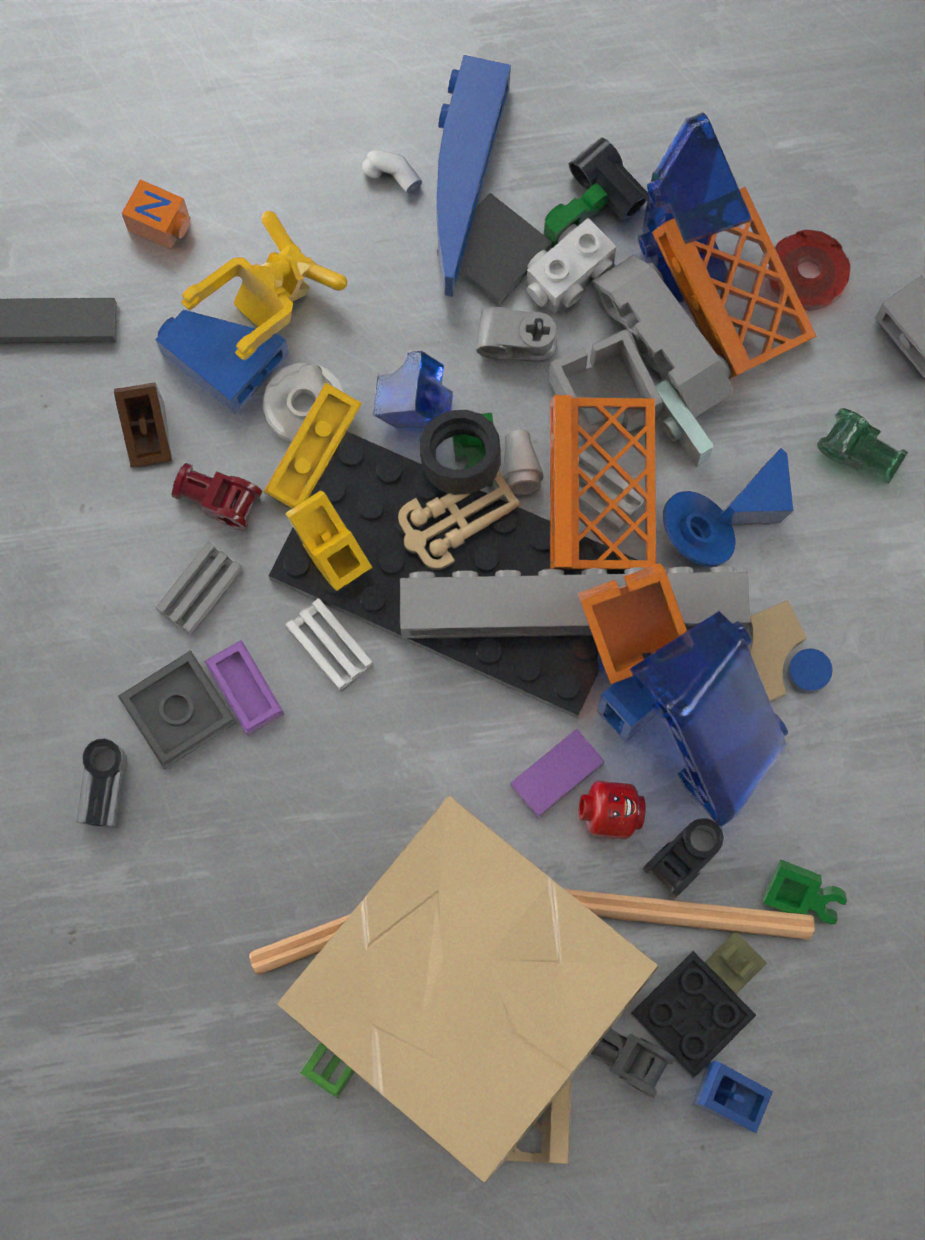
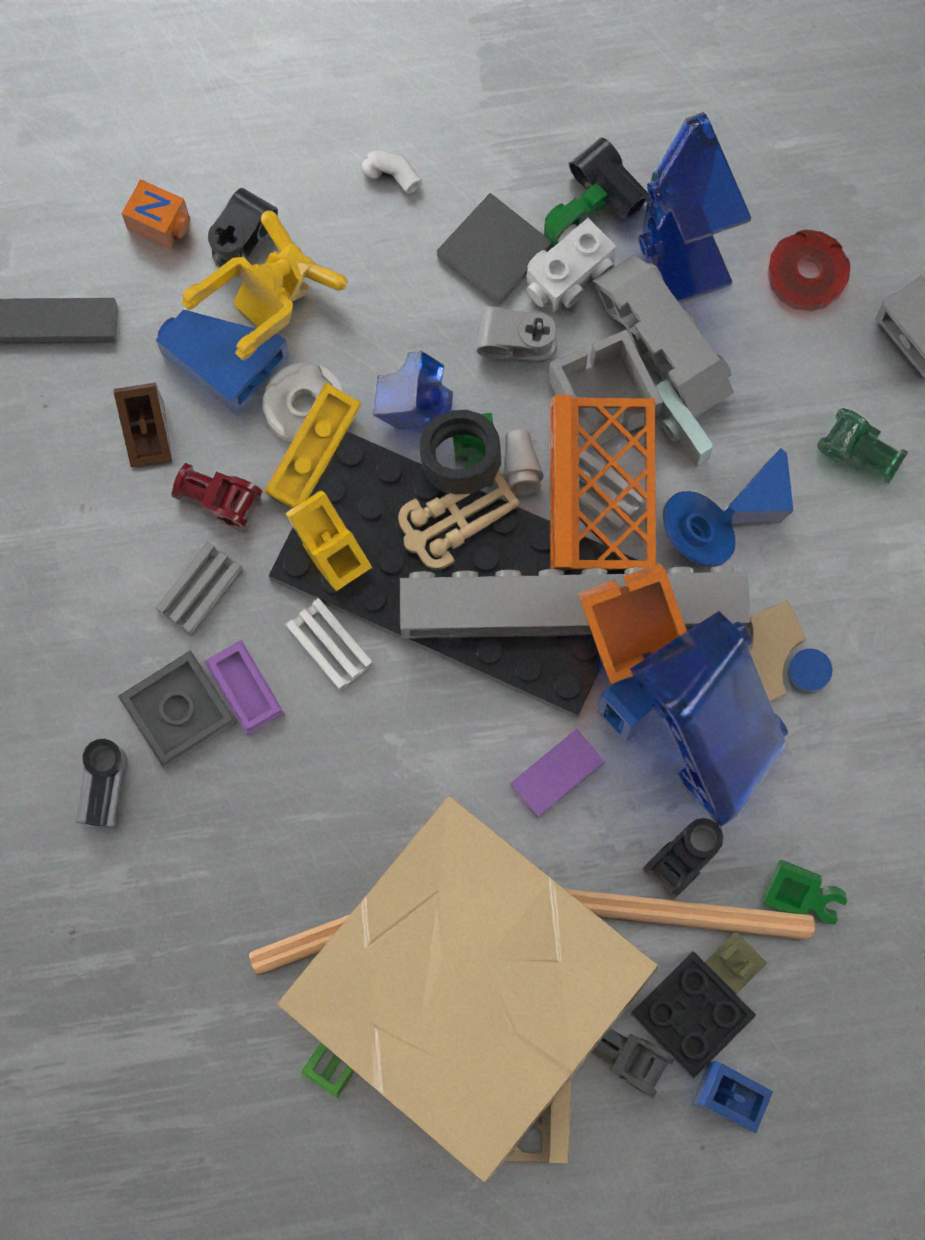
(239, 227): none -> black piece
(465, 152): blue slope -> none
(612, 810): red head -> none
(709, 308): orange fence -> none

